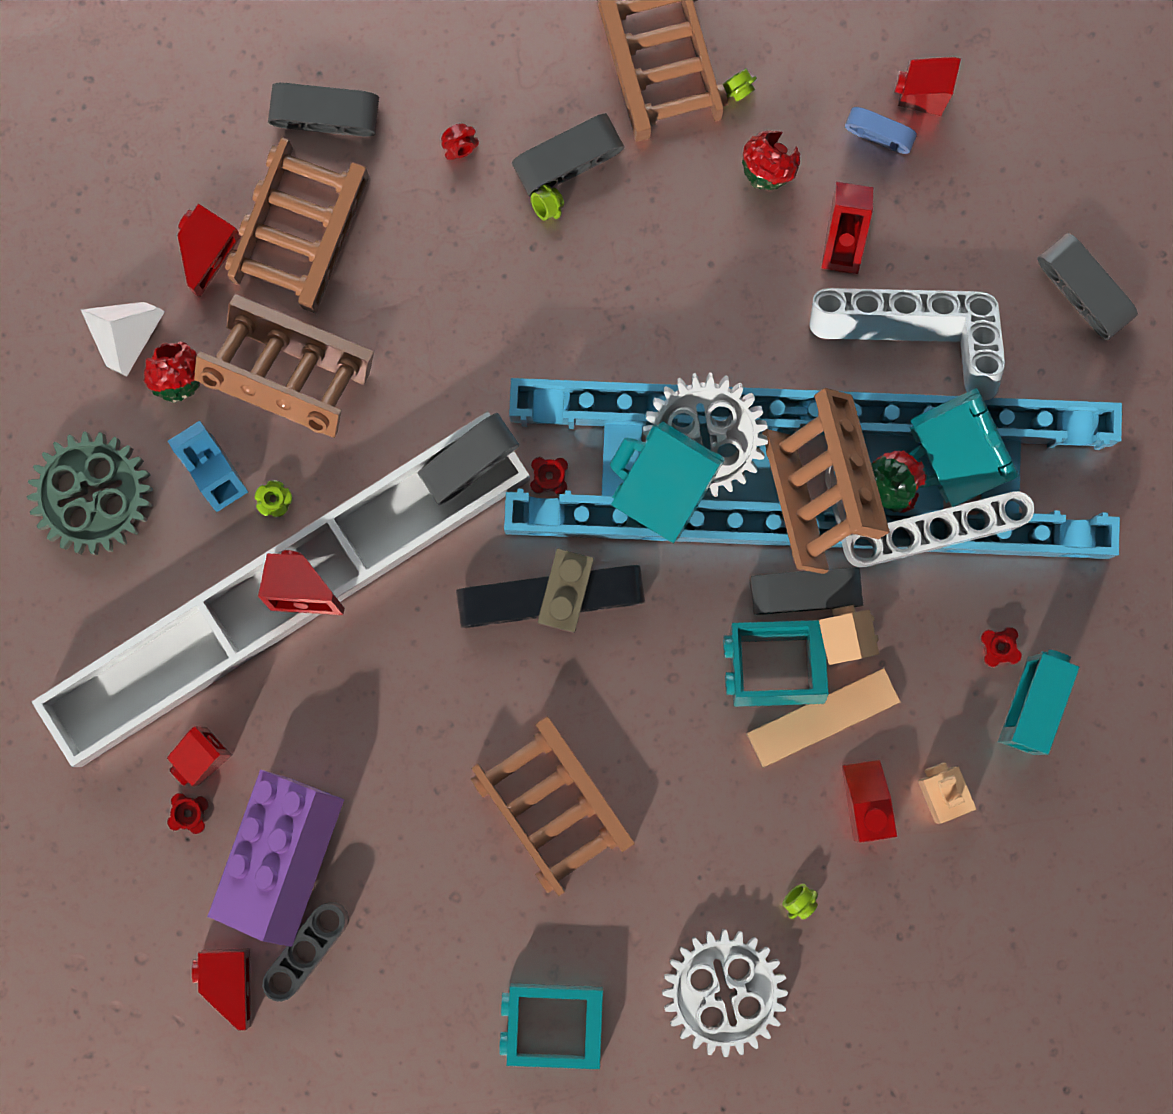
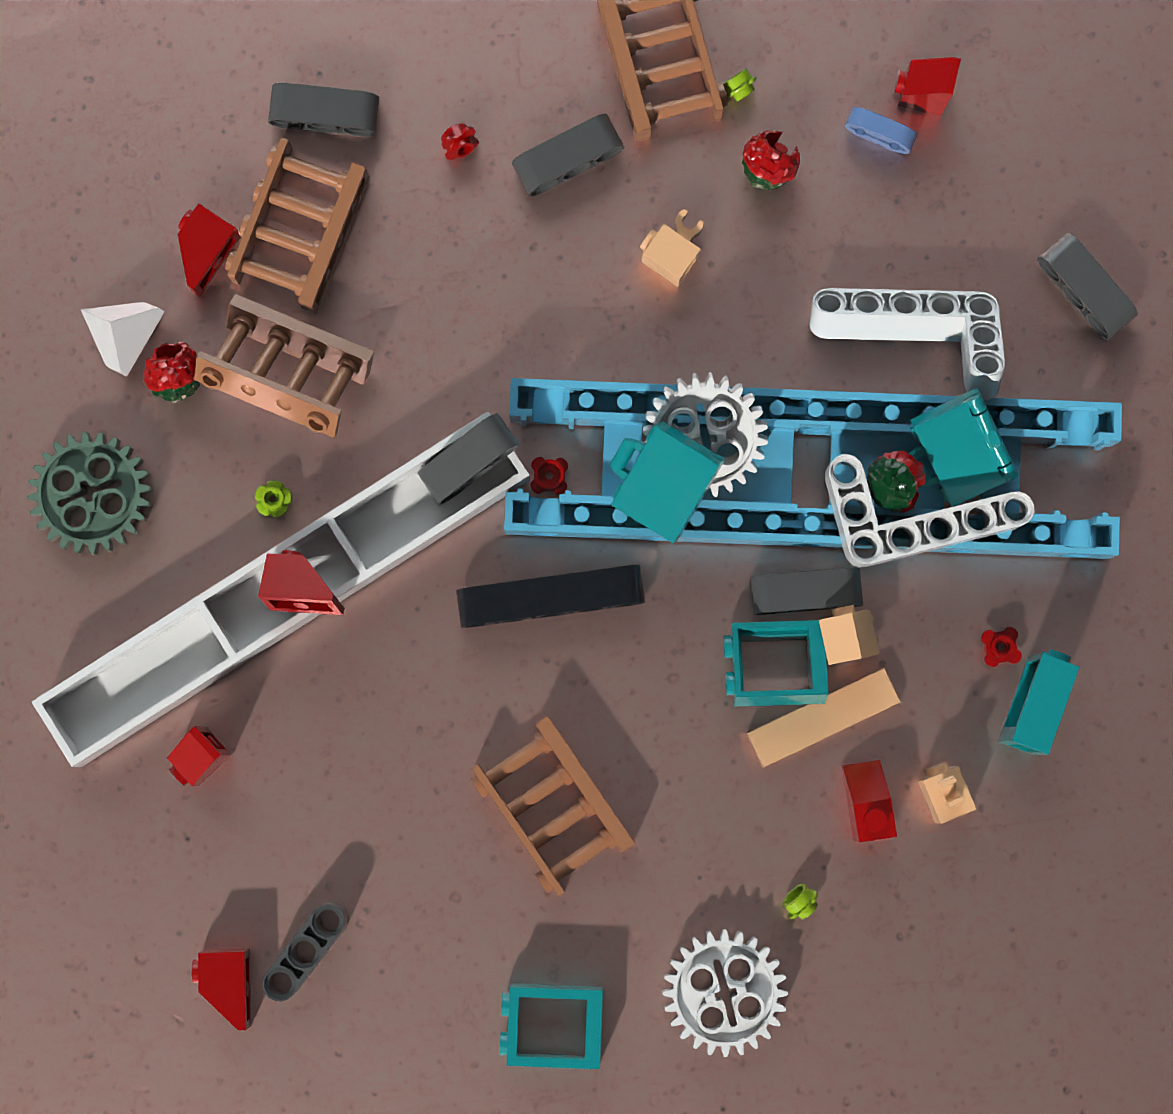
(178, 820): red plate -> none
(208, 466): dark azure brick -> none
(275, 858): medium lavender brick -> none
(547, 202): lime plate -> none
(565, 590): dark tan plate -> none
(672, 251): none -> light nougat brick
(847, 227): red slope -> none
(854, 485): nougat fence -> none

